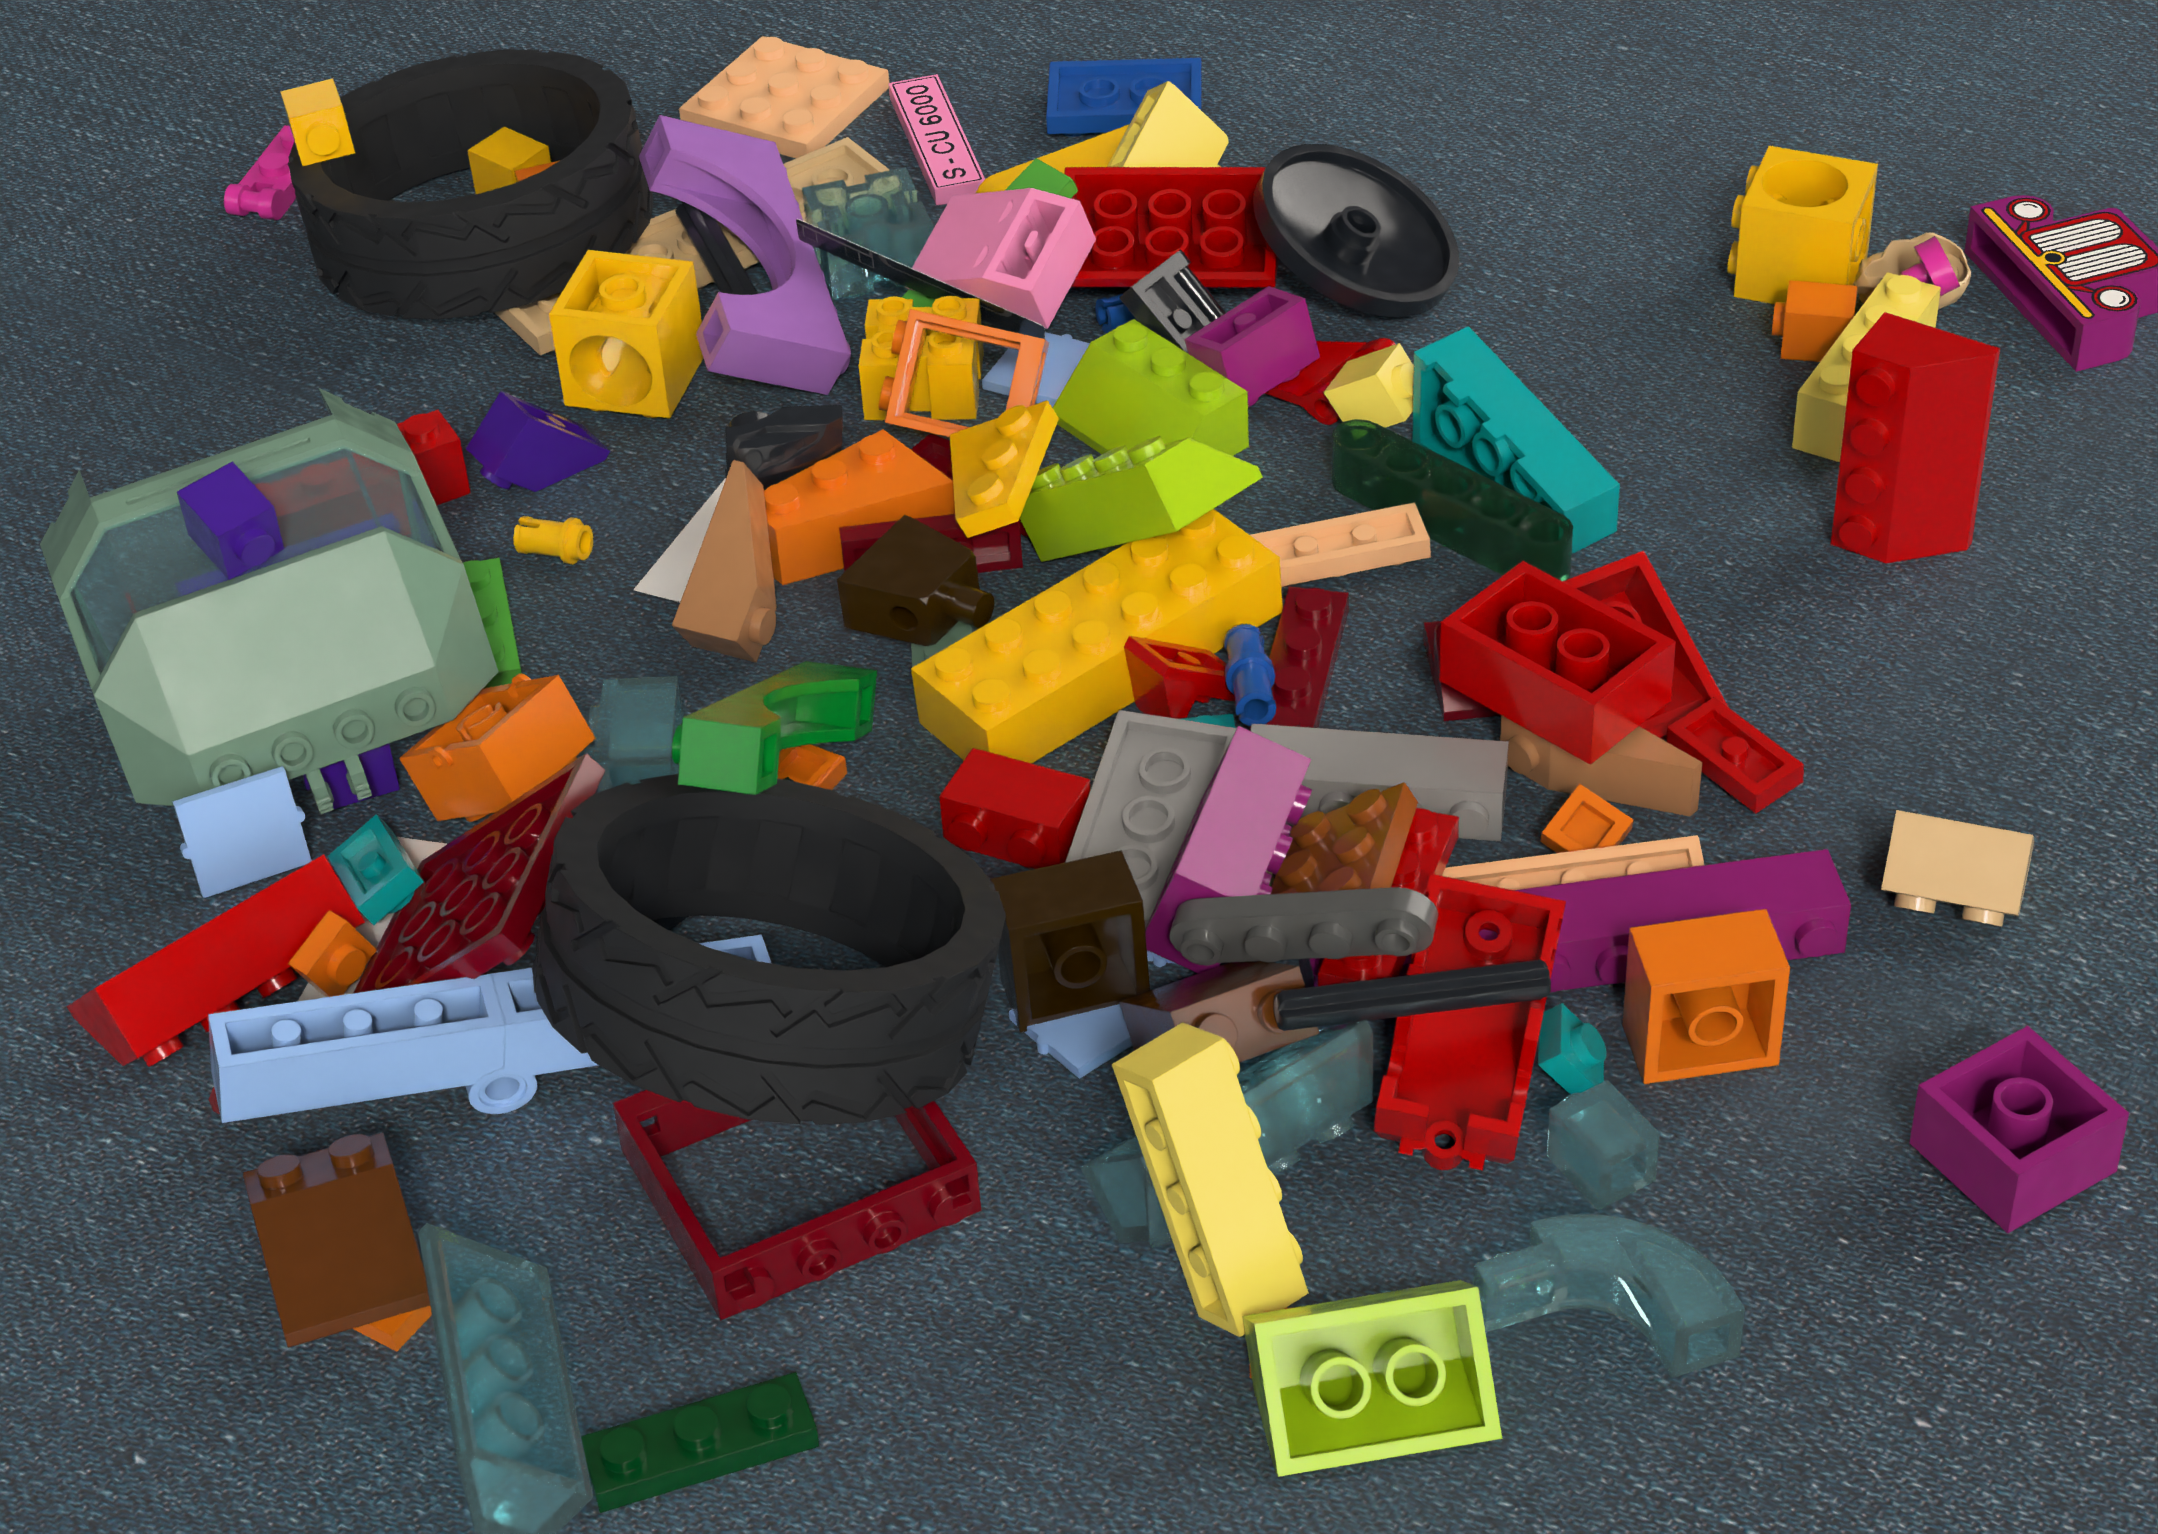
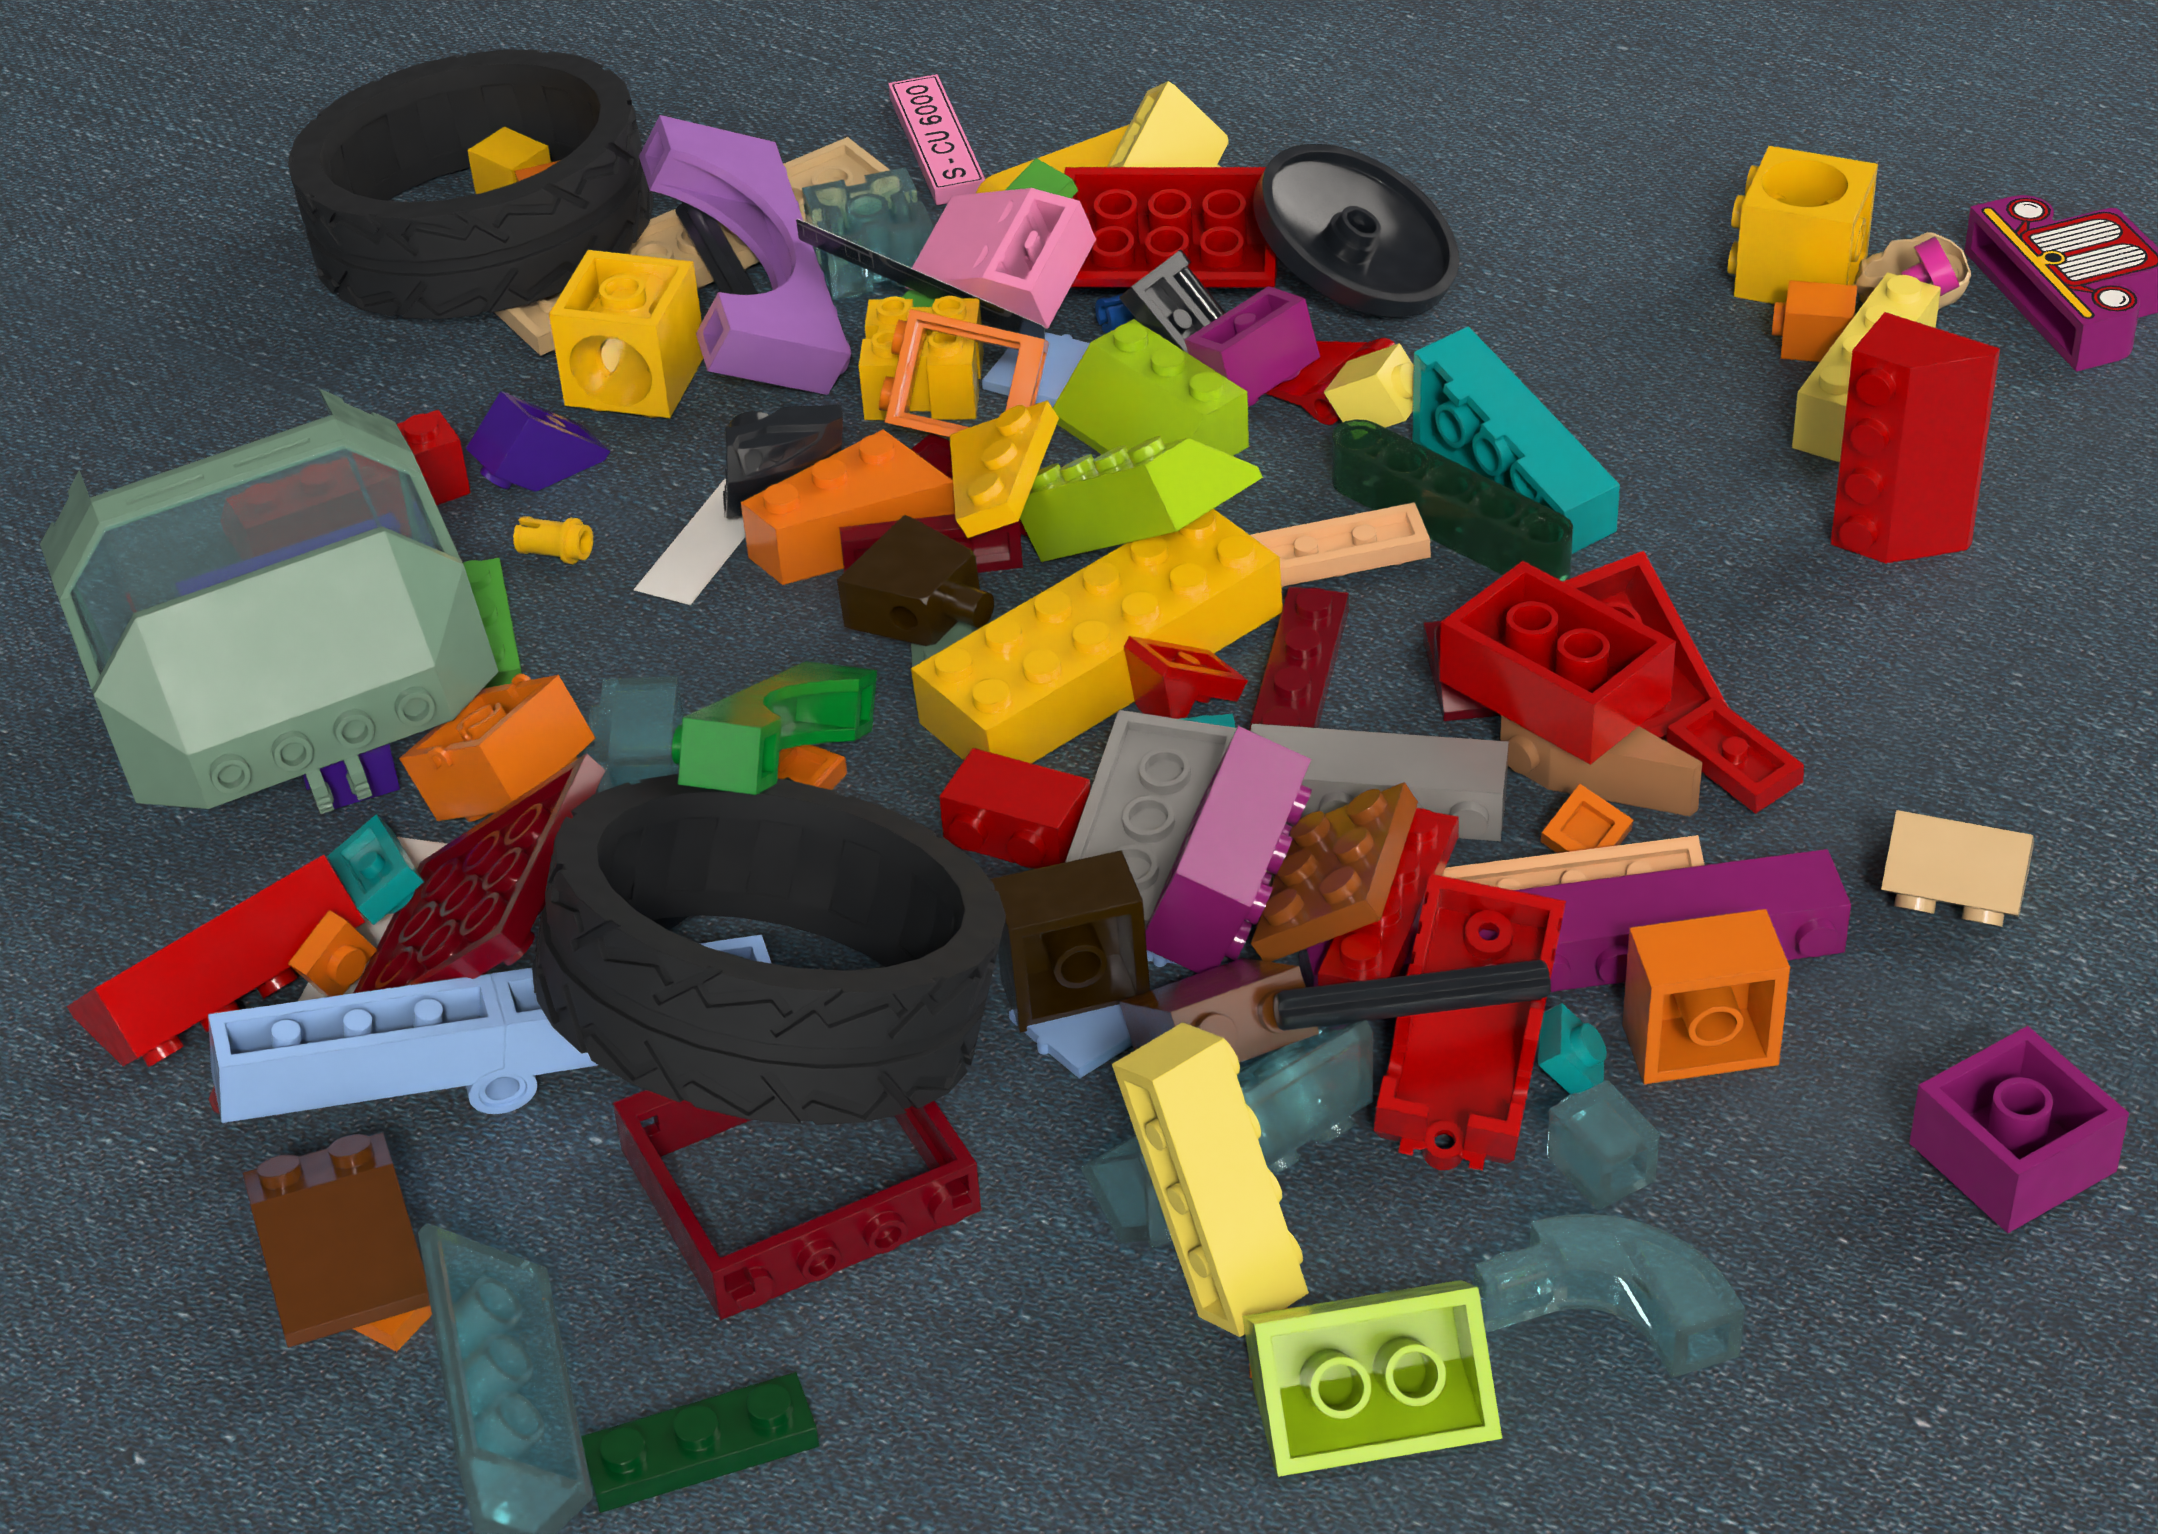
(230, 520): dark purple brick -> none
(242, 832): light blue piece -> none
(267, 184): dark pink plate -> none
(317, 122): yellow brick -> none
(731, 586): medium nougat slope -> none
(787, 95): light nougat plate -> none
(1108, 92): blue plate -> none
(1249, 675): blue pin -> none
(1304, 925): dark grey plate -> none

